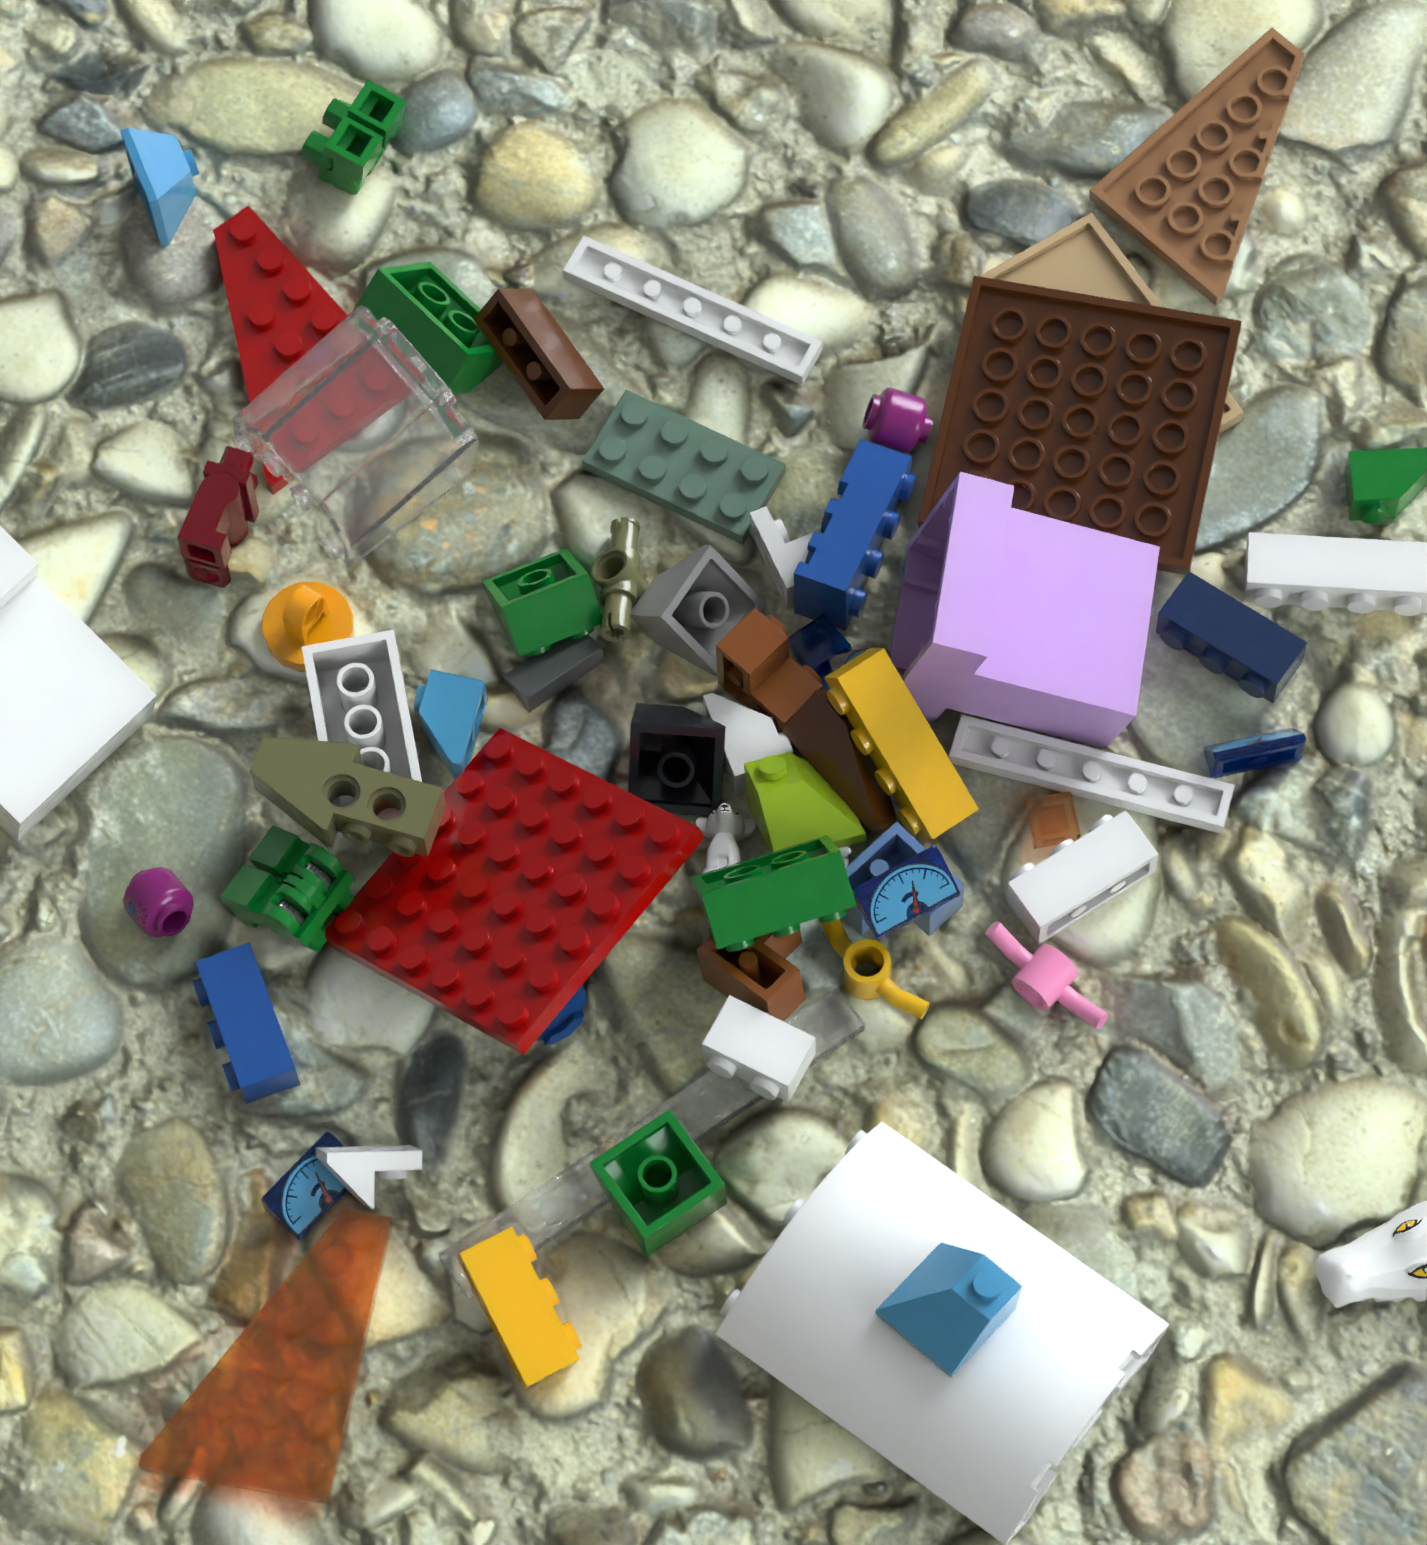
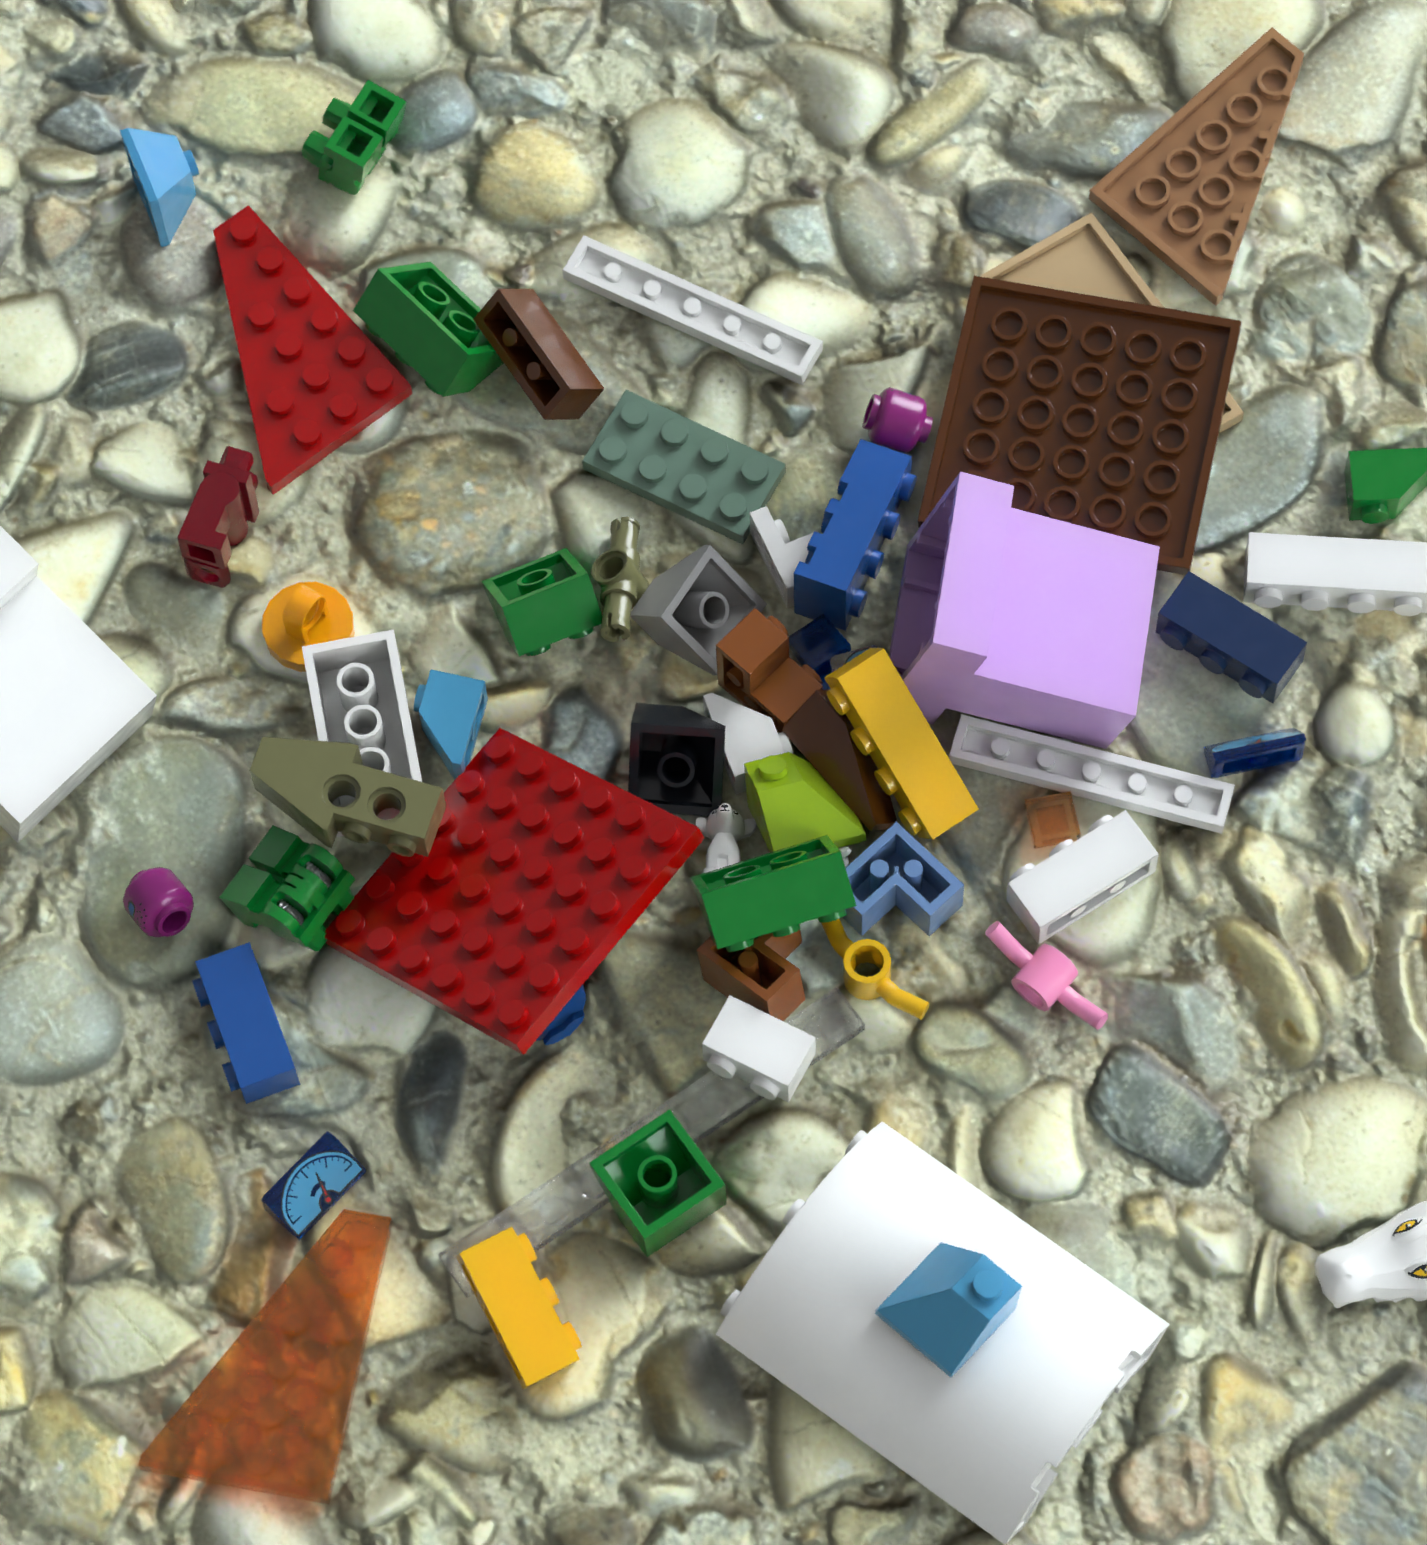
(357, 1166): white slope -> none
(360, 434): clear windscreen -> none
(554, 670): dark grey slope -> none
(905, 892): slope -> none

